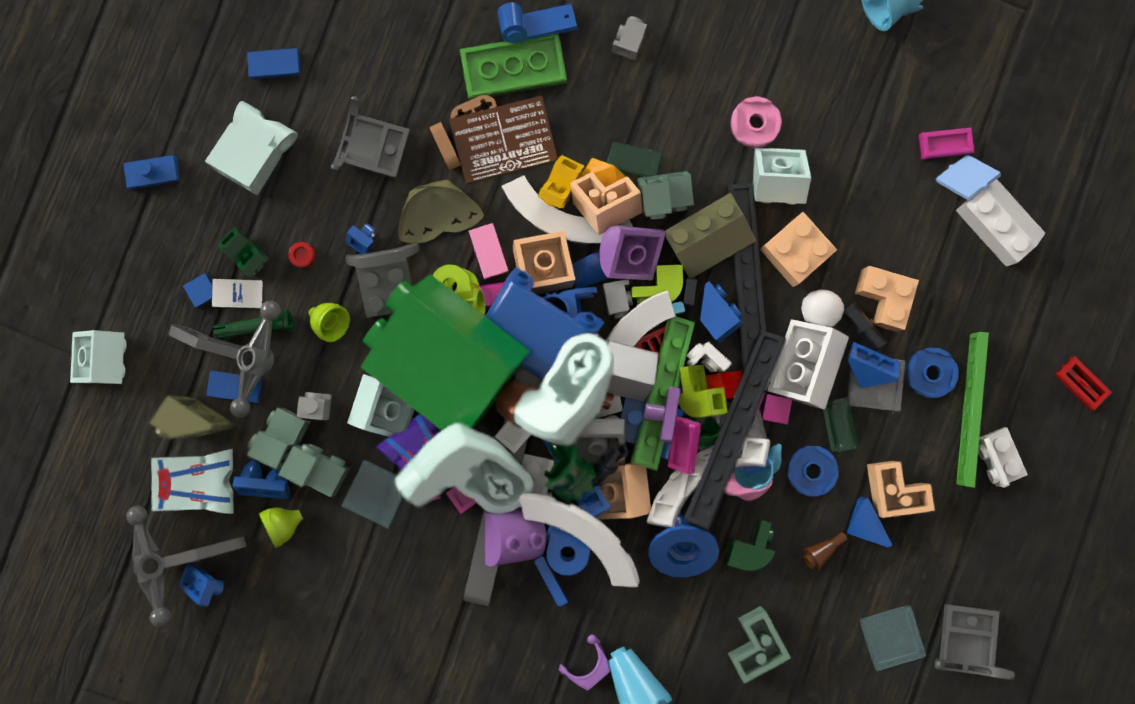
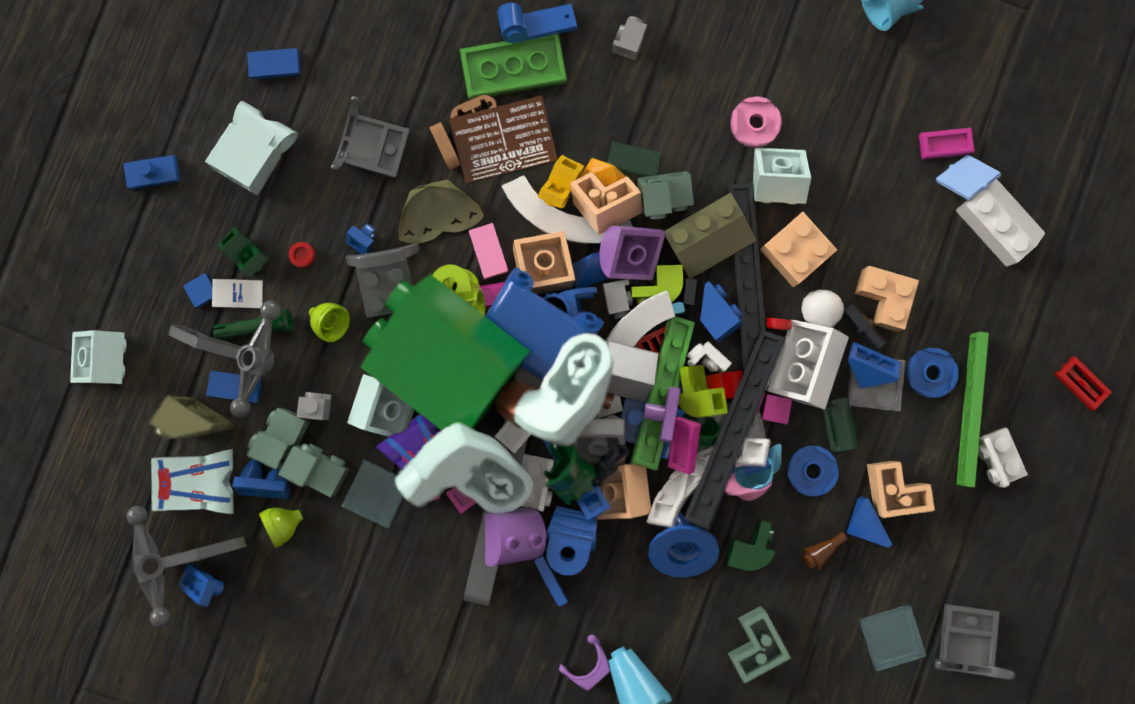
(588, 530): white tile -> none
(776, 323): none -> red tile

